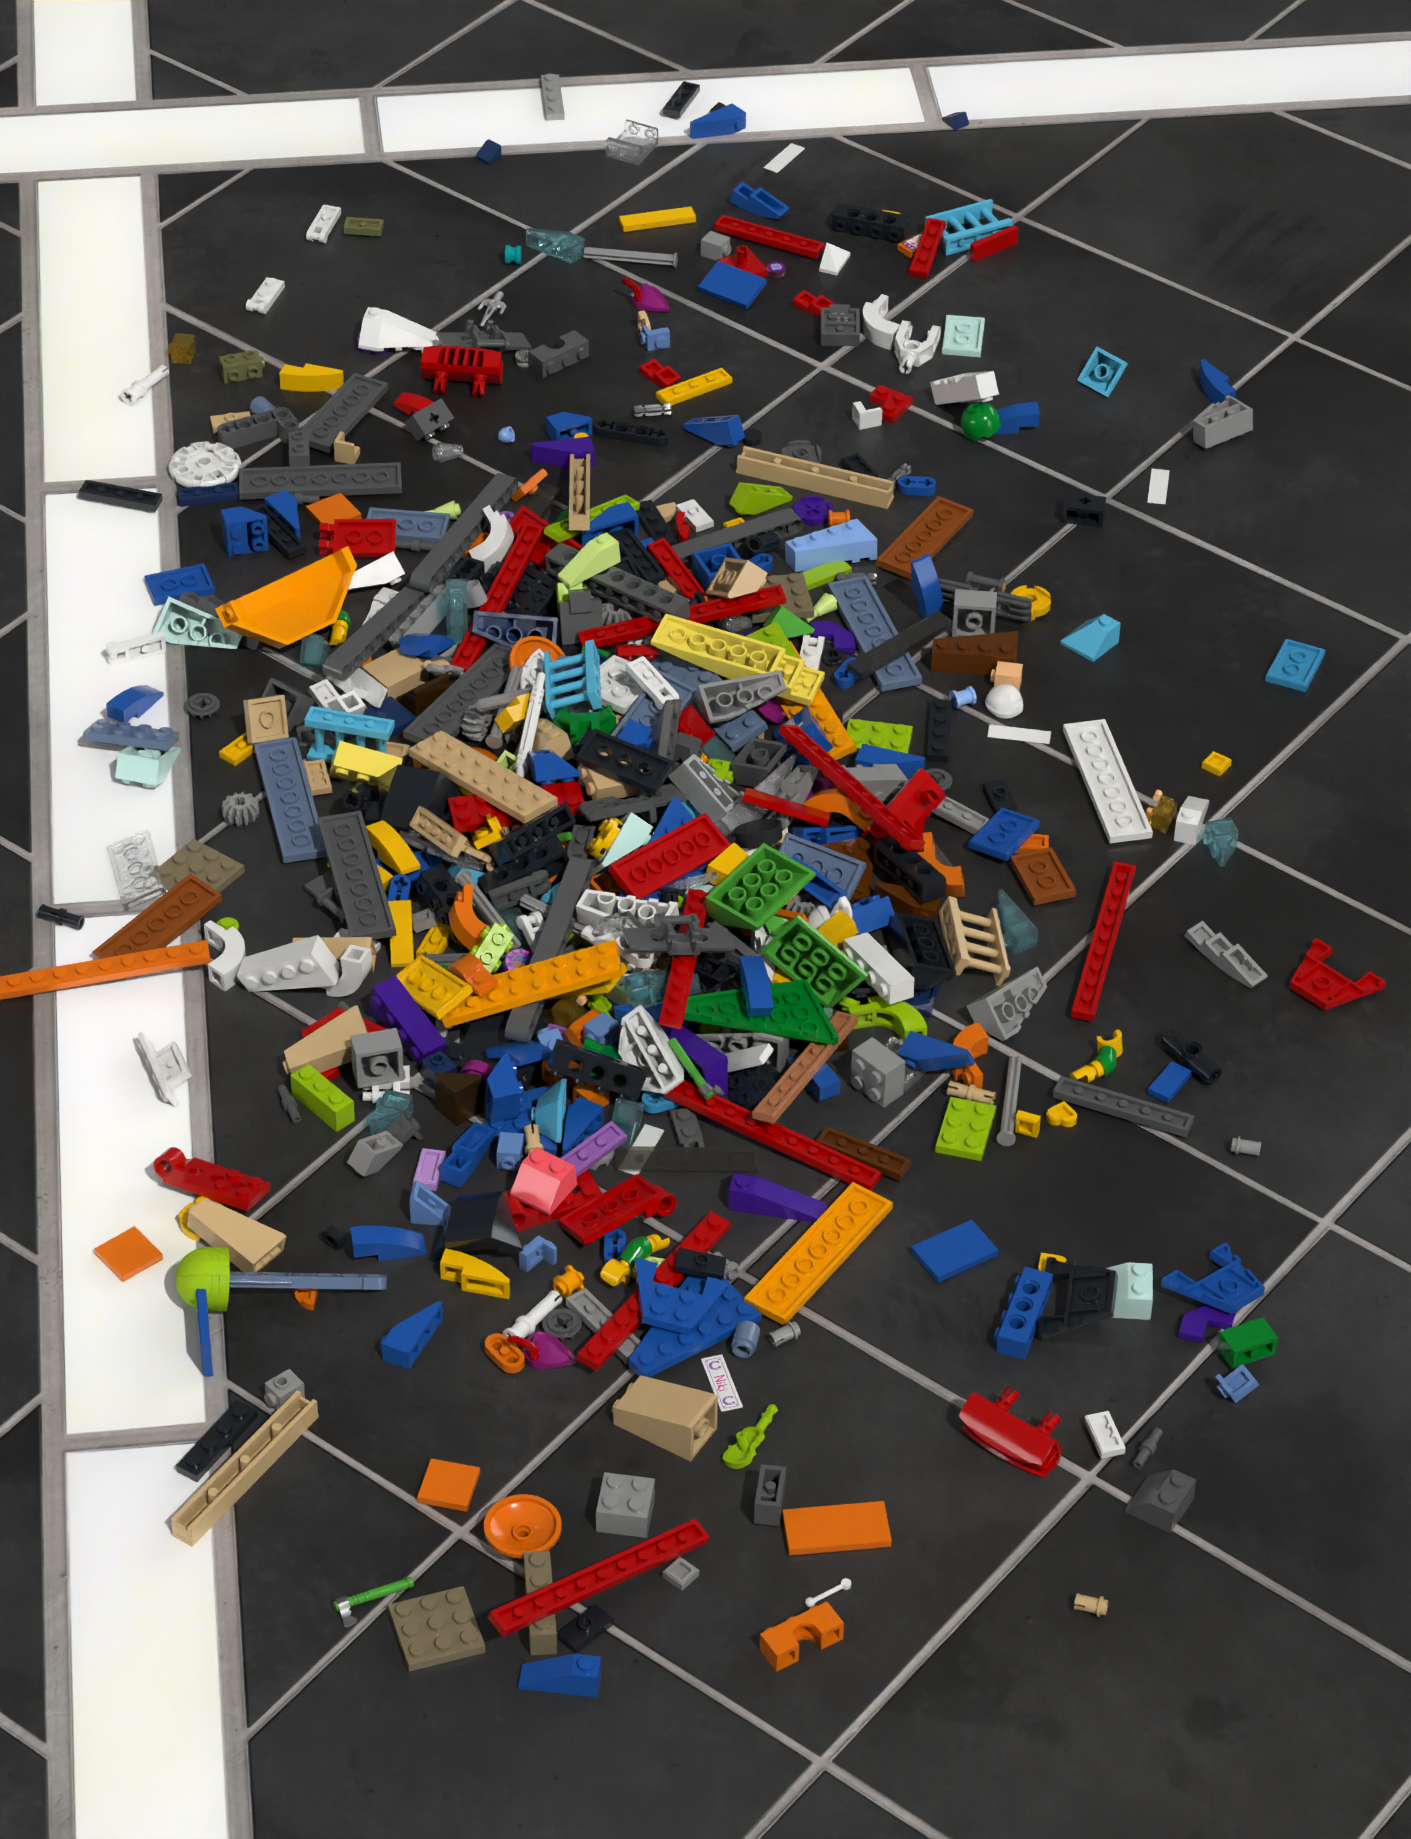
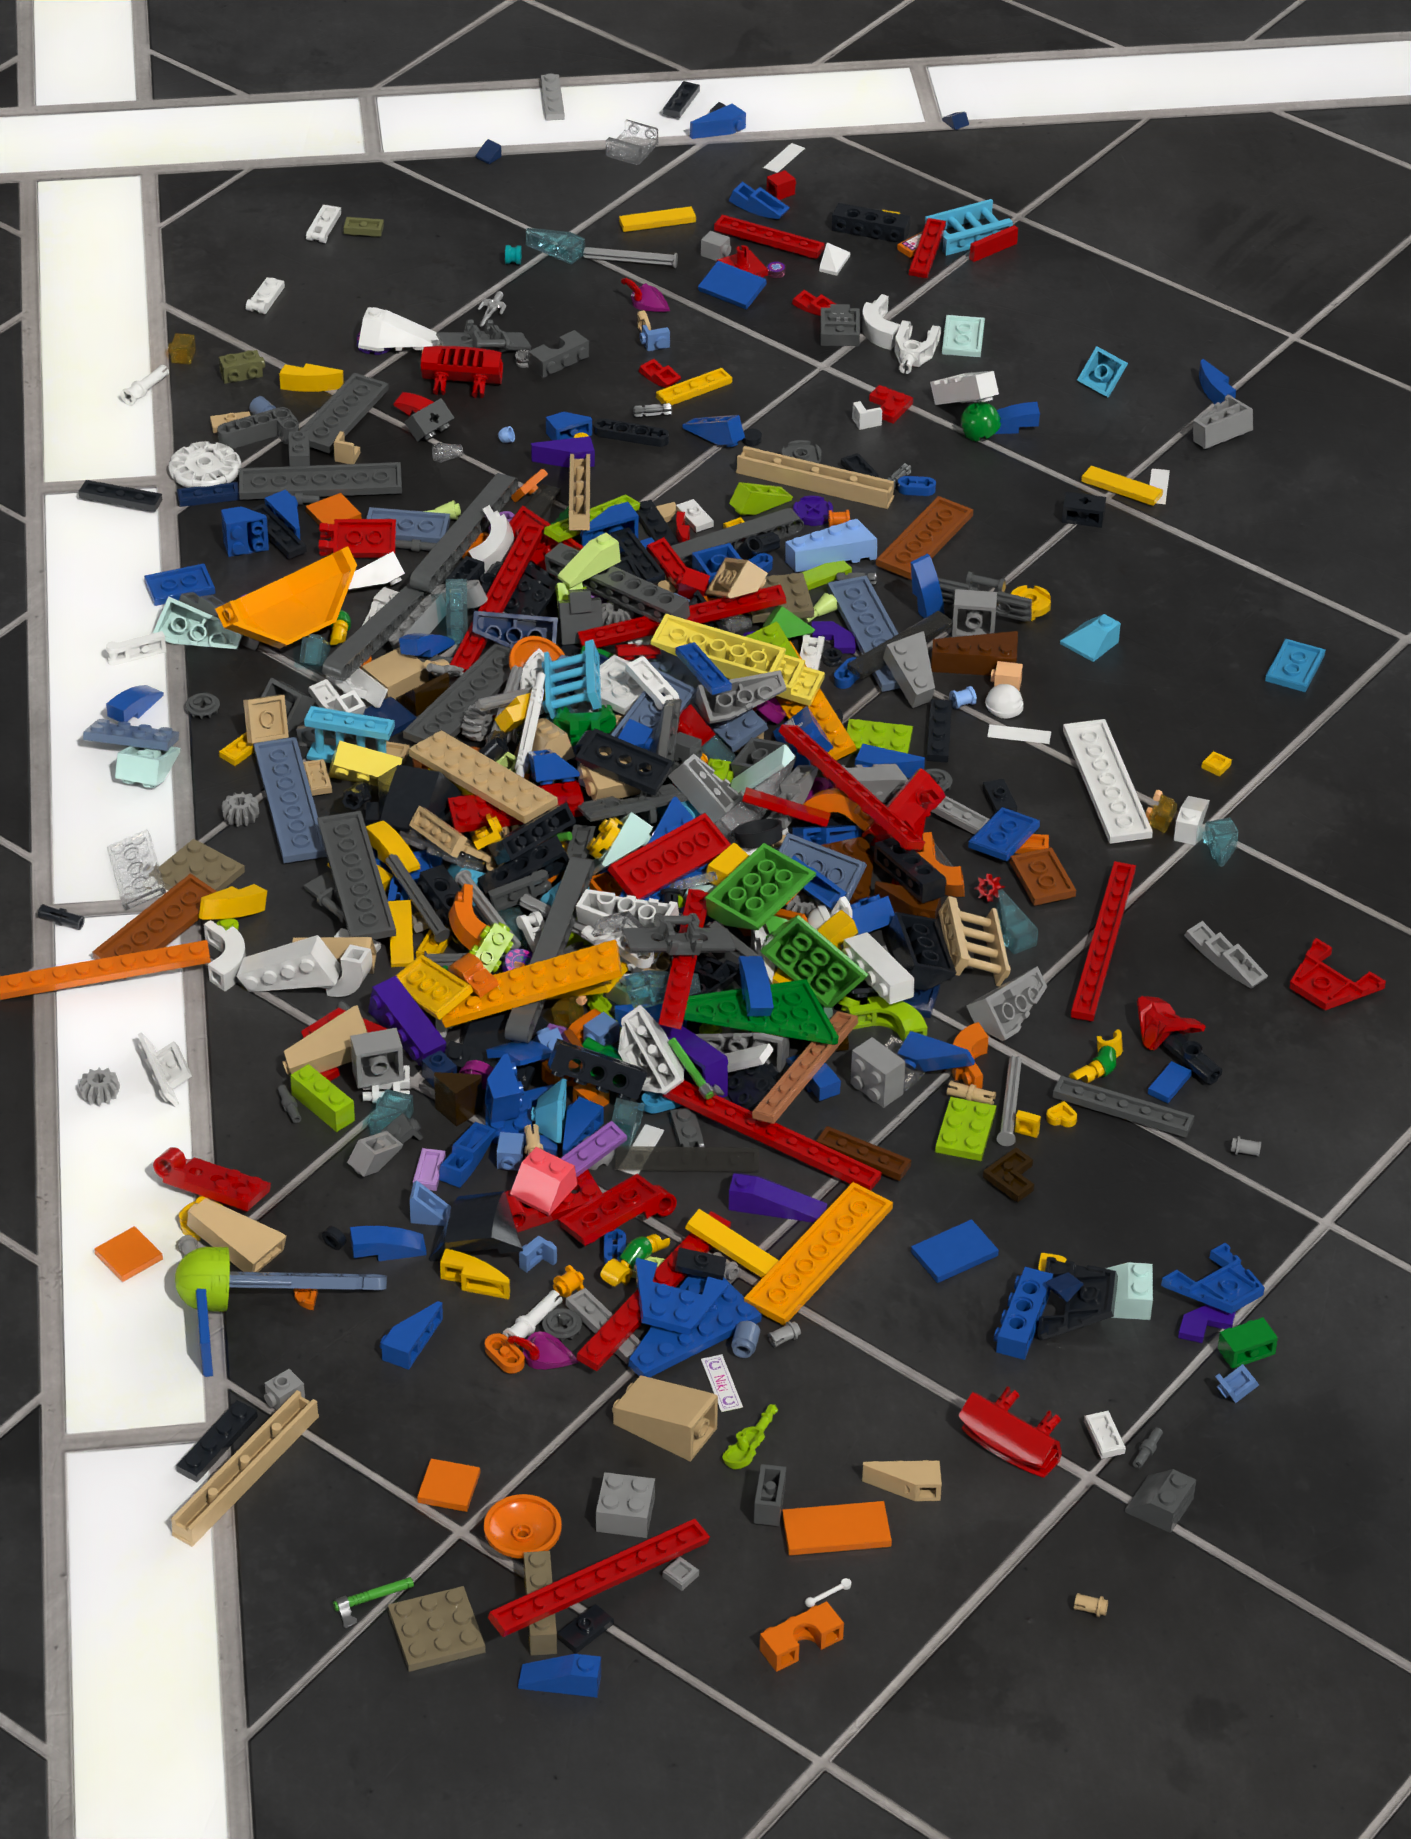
(99, 1086): none -> light grey gear
(187, 1244): none -> light grey pin
(233, 902): none -> yellow slope
(418, 899): none -> dark grey axle
(496, 745): none -> black piece
(691, 582): none -> red brick
(703, 668): none -> blue tile
(731, 1243): none -> yellow tile
(763, 769): none -> light aqua slope
(781, 185): none -> red brick
(906, 1478): none -> tan slope
(911, 668): none -> light grey wedge
(982, 887): none -> red gear
(1007, 1176): none -> dark brown plate
(1065, 1286): none -> dark blue slope
(1122, 485): none -> yellow tile
(1159, 1020): none -> red piece

